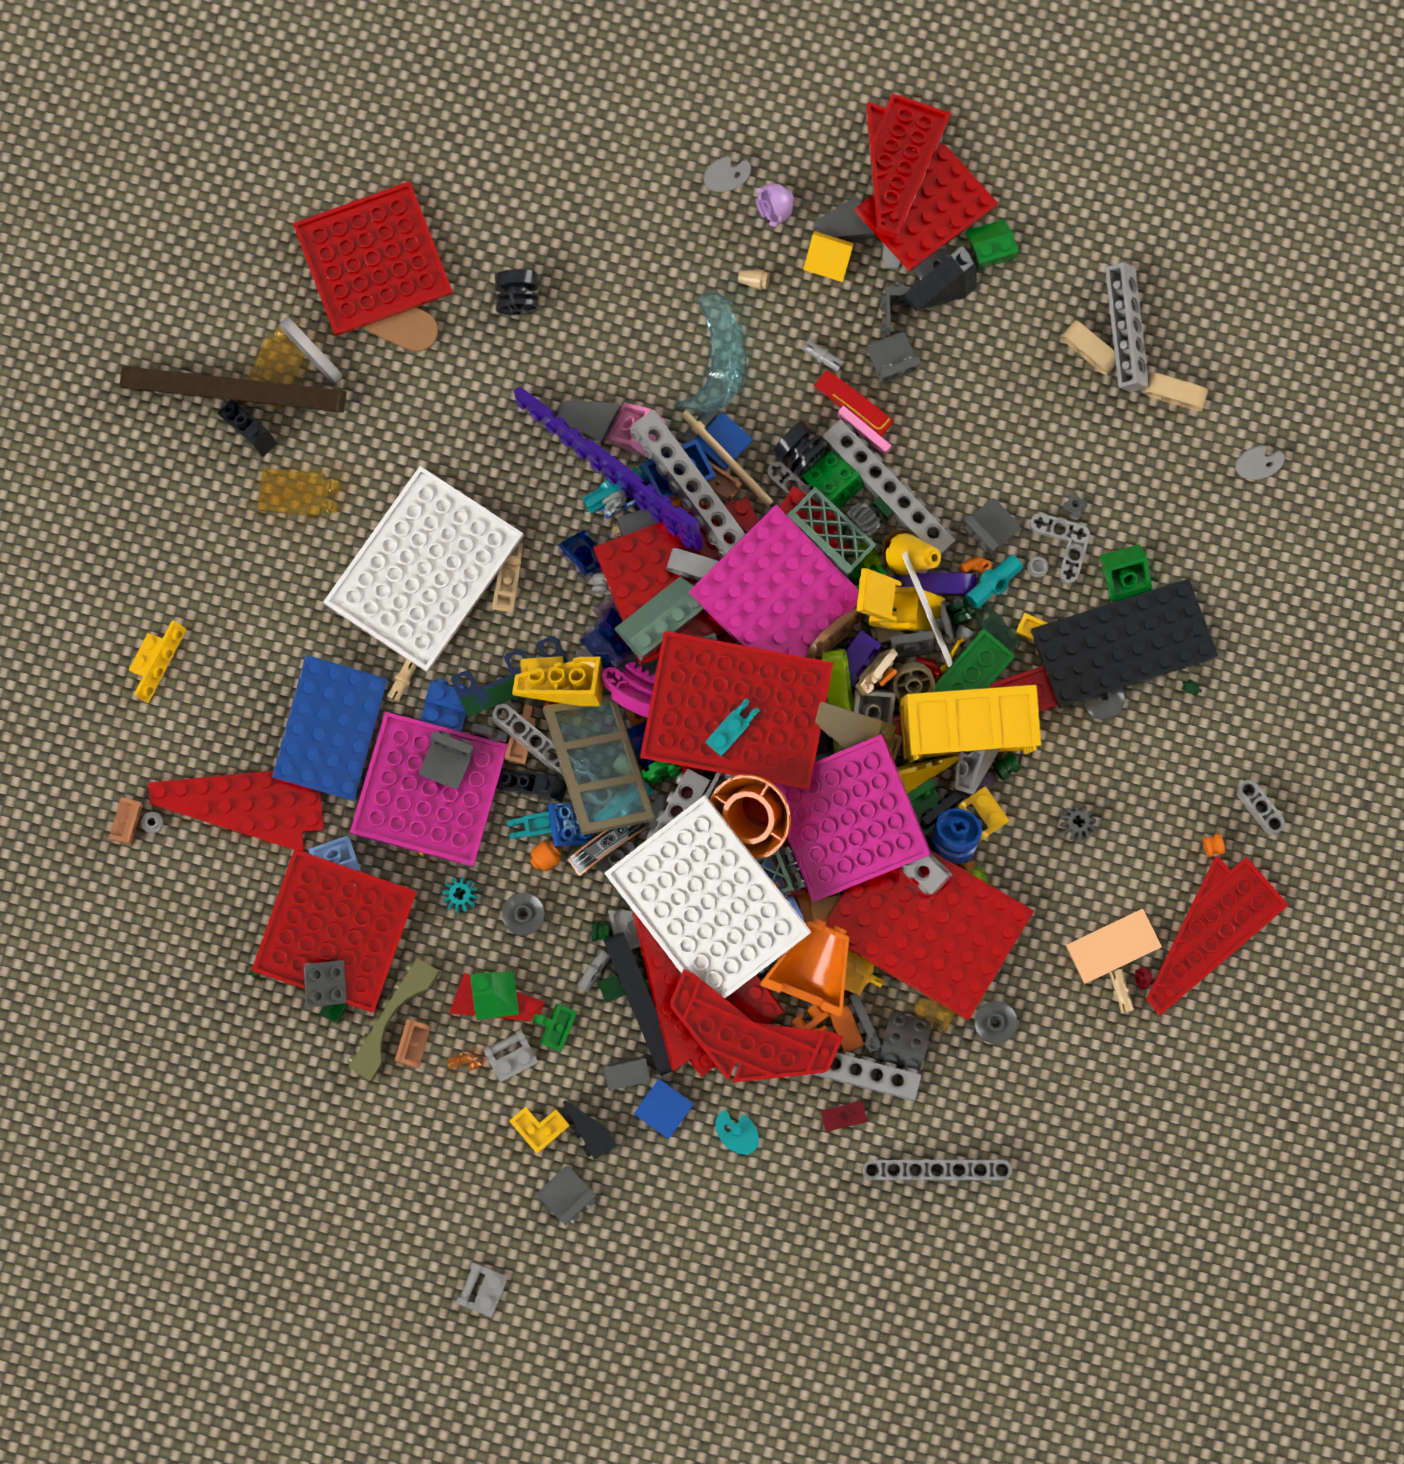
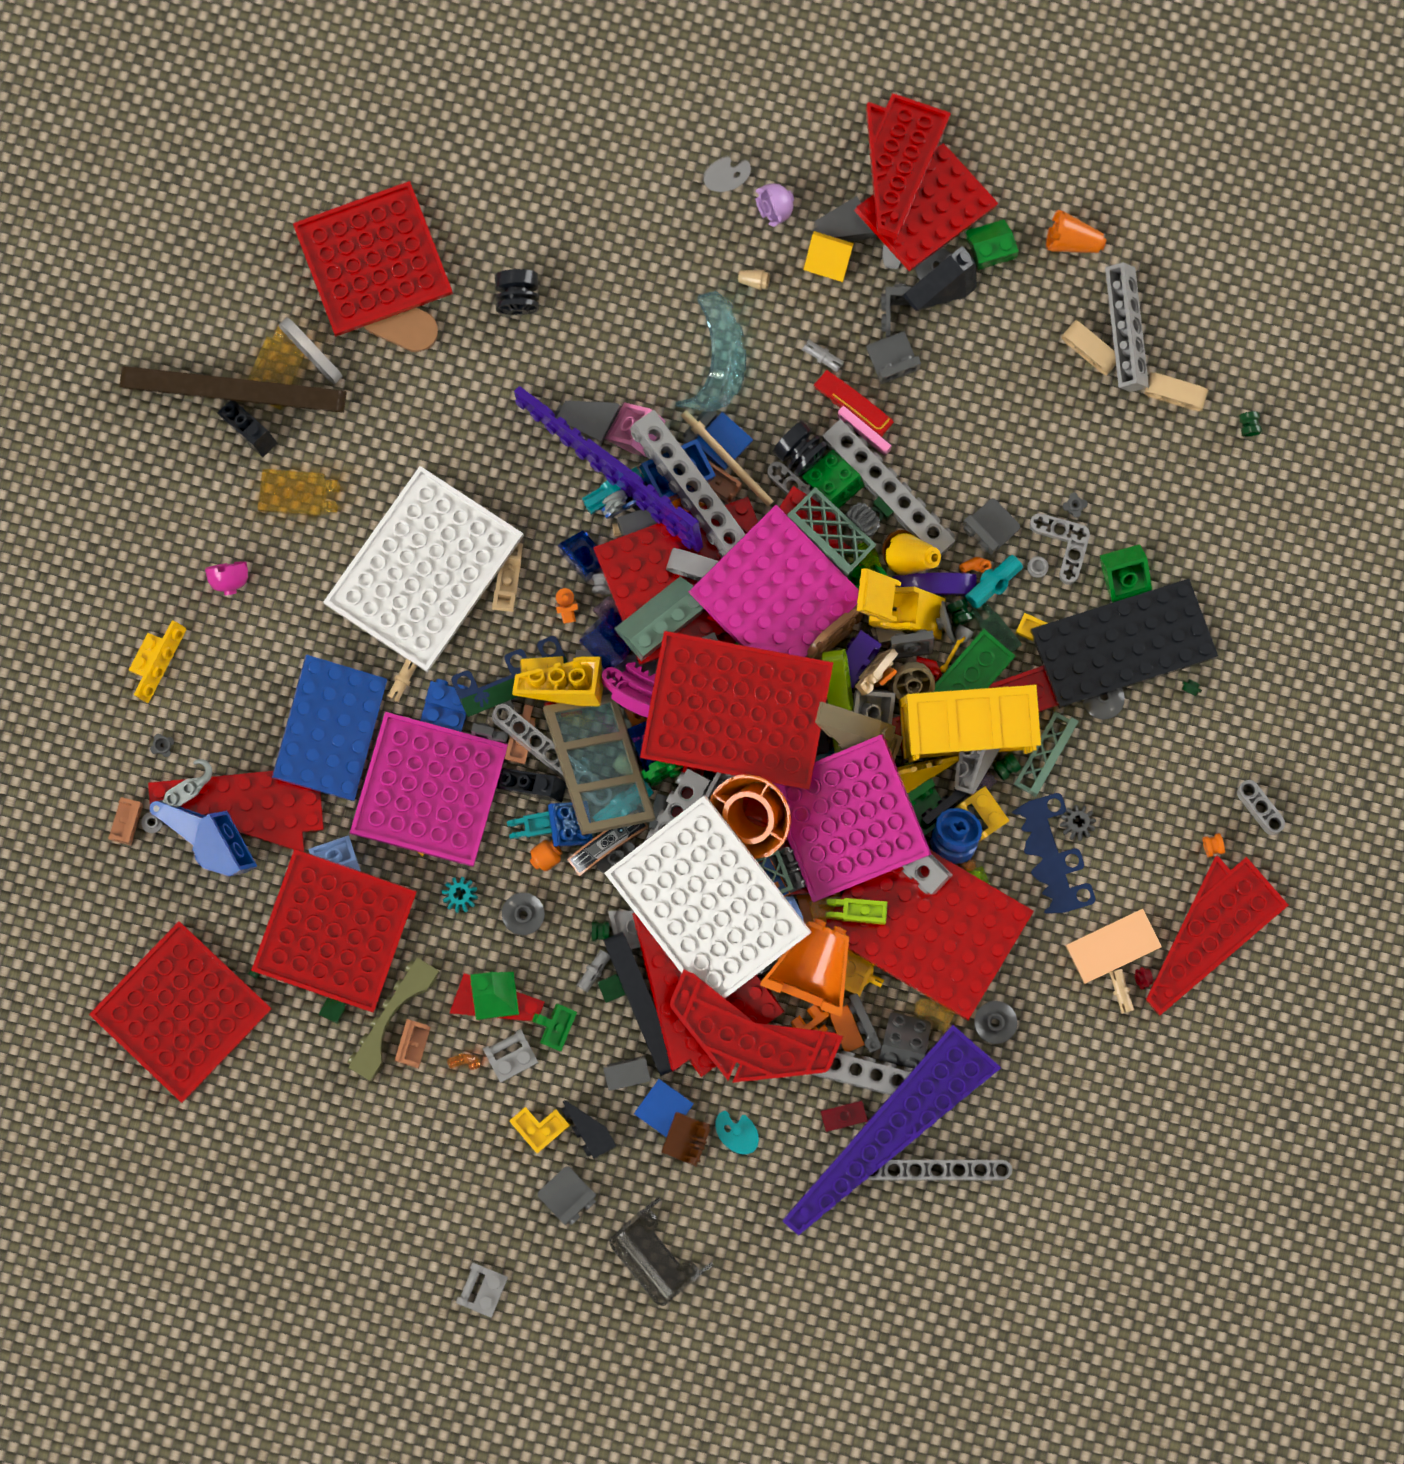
(158, 740): none -> dark grey plate
(180, 1012): none -> red plate
(213, 836): none -> slope
(227, 577): none -> dark pink cylinder
(324, 983): dark grey hinge -> none
(446, 759): dark grey bracket -> none
(566, 605): none -> orange hips
(651, 1260): none -> clear smoke windscreen
(686, 1139): none -> reddish brown hinge
(730, 729): teal hinge -> none
(858, 910): none -> lime hinge
(927, 609): white sticker -> none
(930, 1090): none -> dark purple wing
(1052, 868): none -> dark blue piece
(1055, 753): none -> sand green fence
(1073, 235): none -> orange cone
(1250, 424): none -> dark green wheel
(1253, 463): light grey piece -> none

